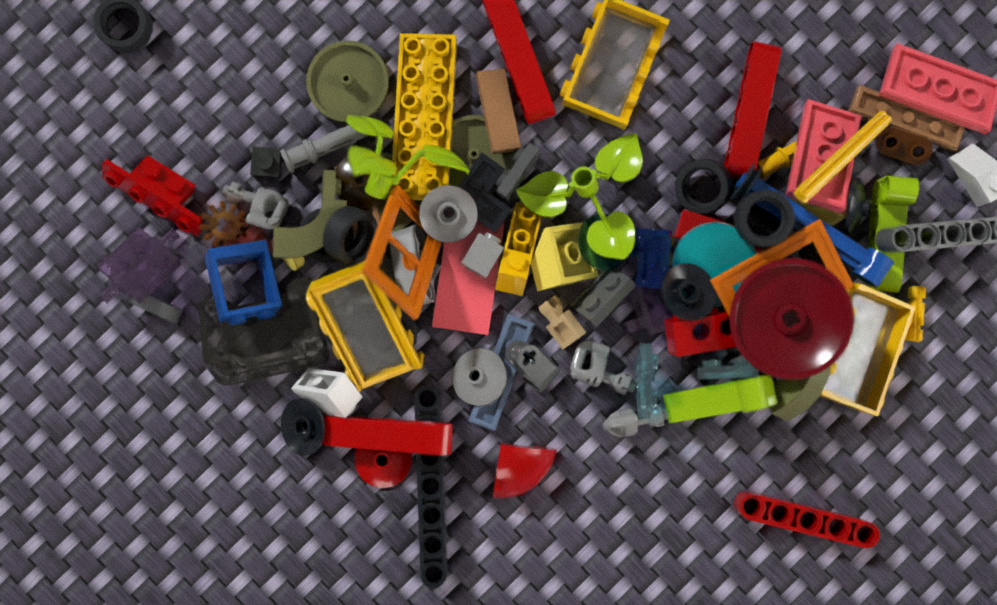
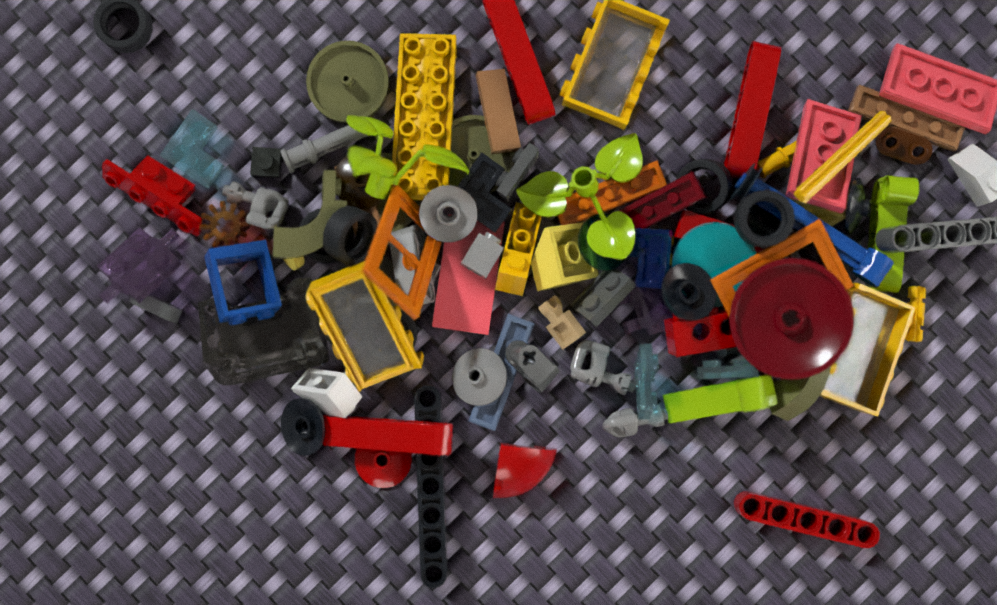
(187, 152): none -> clear light blue plate
(614, 194): none -> orange tile
(665, 201): none -> dark red tile

